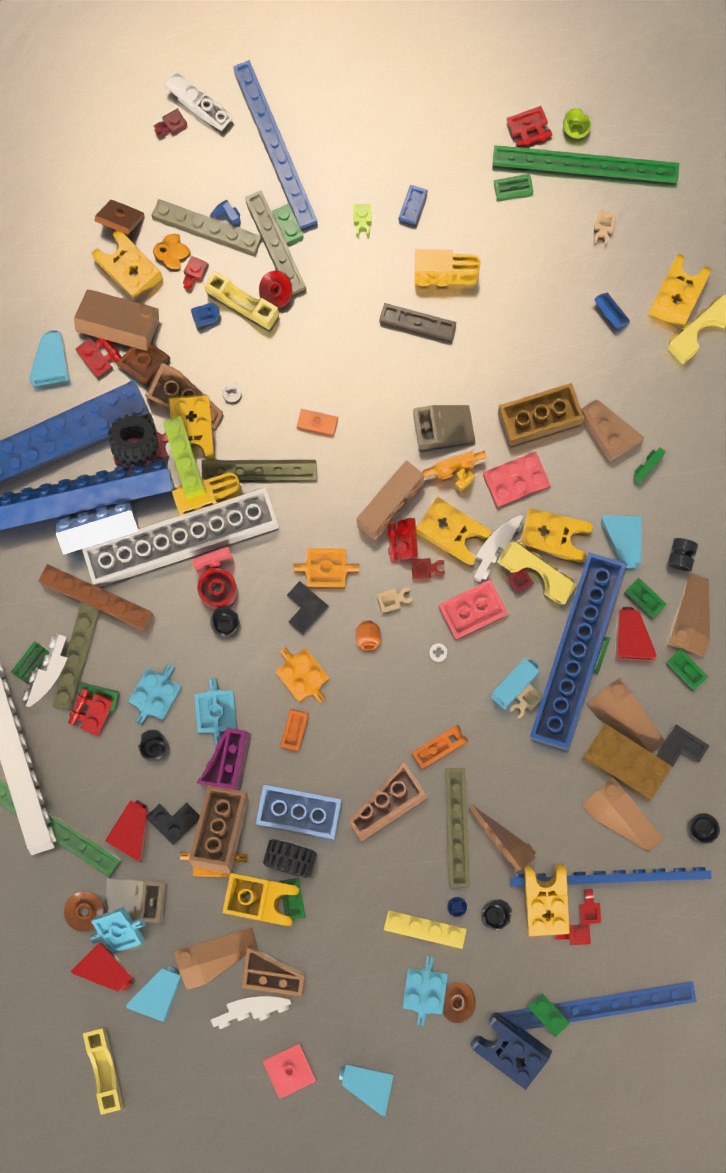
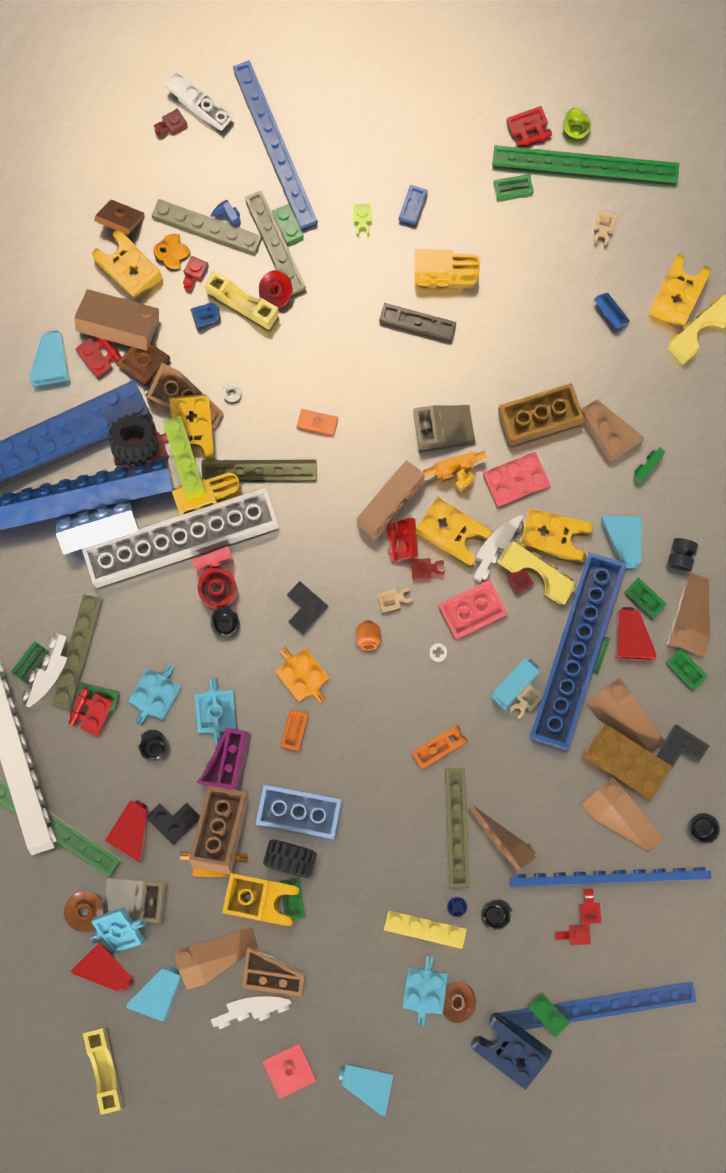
(96, 597): dark orange arch -> none
(326, 567): light orange plate -> none
(388, 803): nougat wedge -> none
(547, 896): yellow brick -> none

